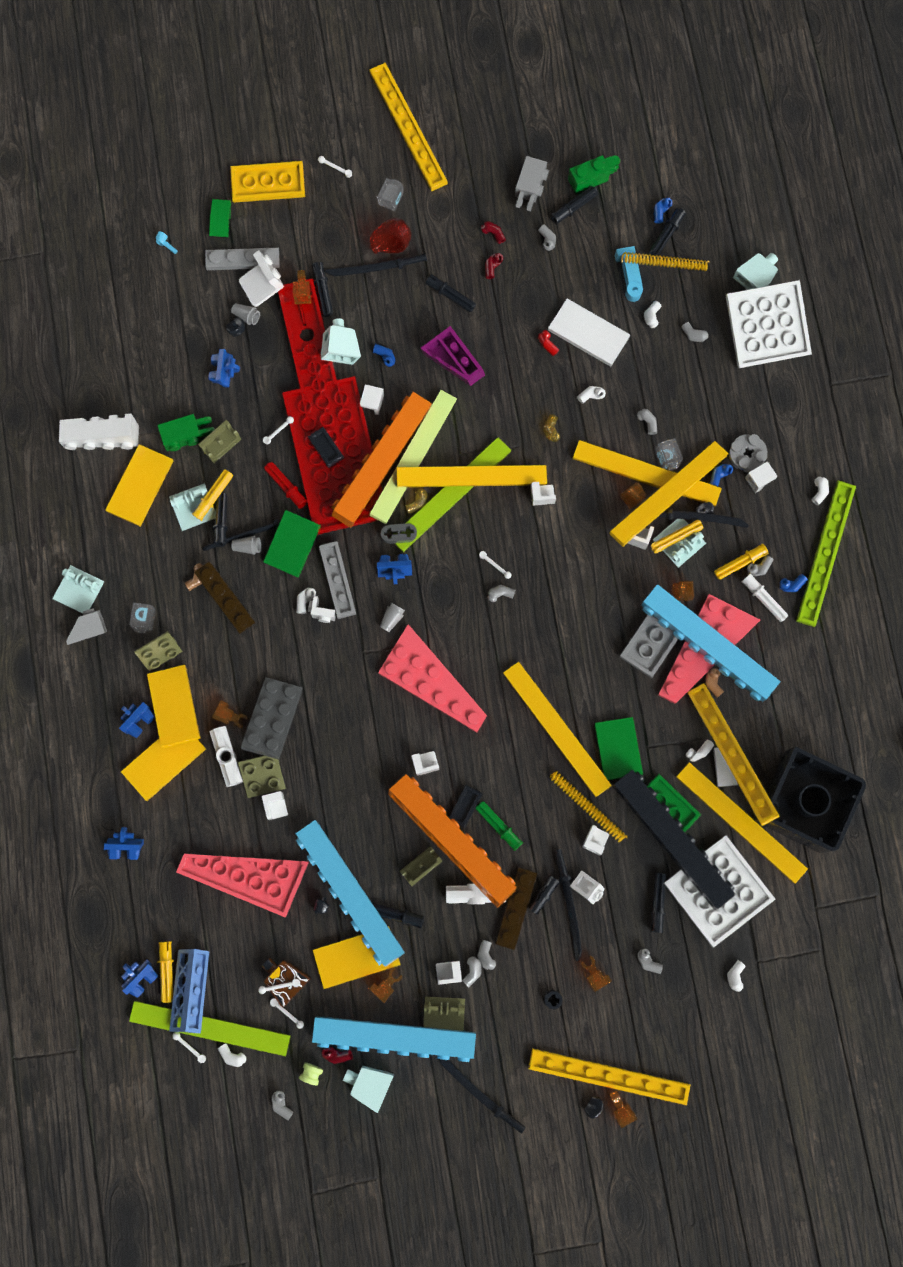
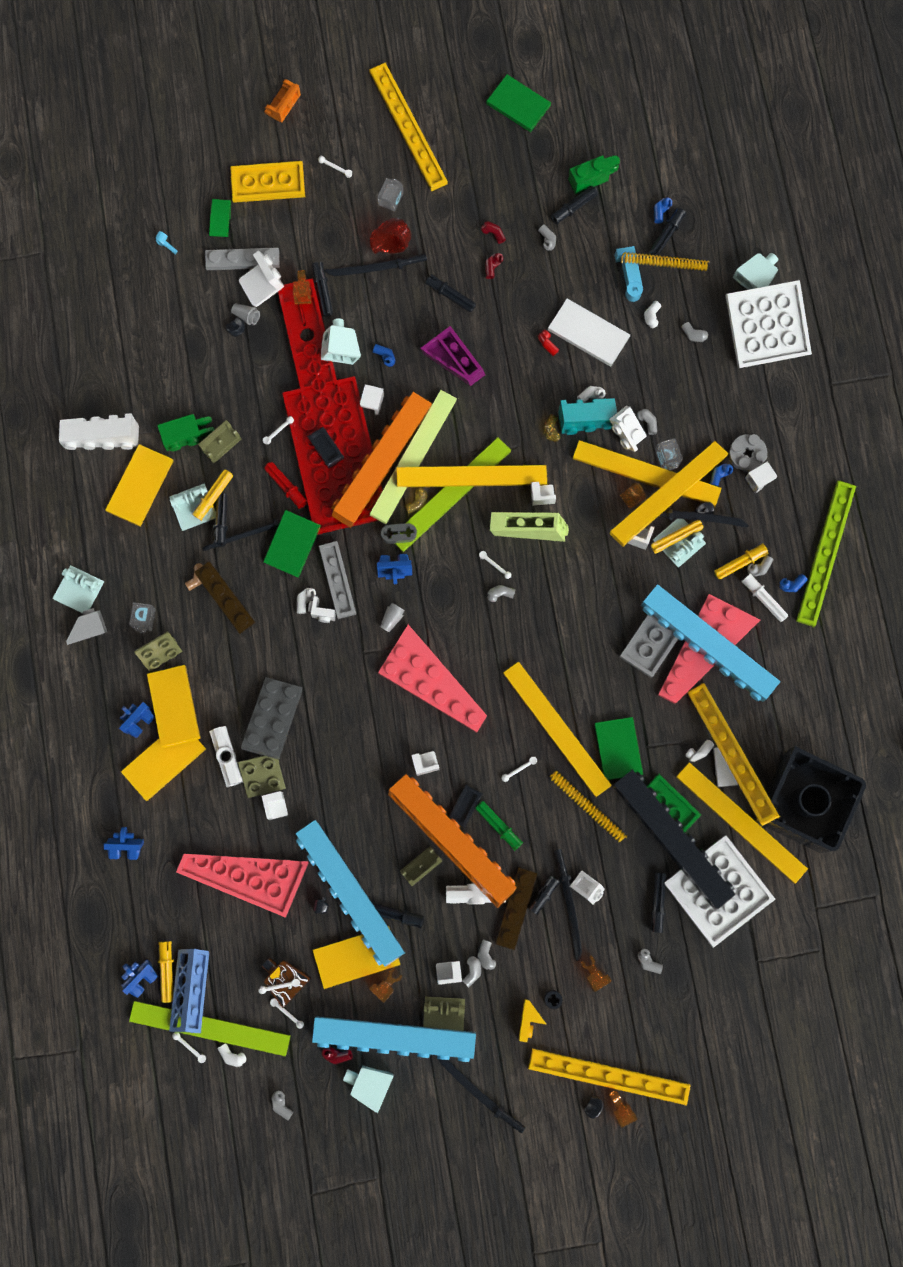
(224, 714): clear orange piece -> none
(225, 368): blue hips -> none
(247, 545): light grey cone -> none
(283, 101): none -> orange hinge
(311, 1074): yellowish green wheel -> none
(518, 103): none -> green tile
(529, 525): none -> yellowish green slope
(529, 1015): none -> yellow slope
(530, 181): light grey hinge -> none
(533, 760): none -> white hinge
(586, 416): none -> teal wedge
(595, 840): white panel -> none
(628, 428): none -> white bracket
(683, 591): clear orange piece -> none
(712, 680): medium nougat arm -> none
(734, 976): white arm -> none
(823, 490): white arm -> none

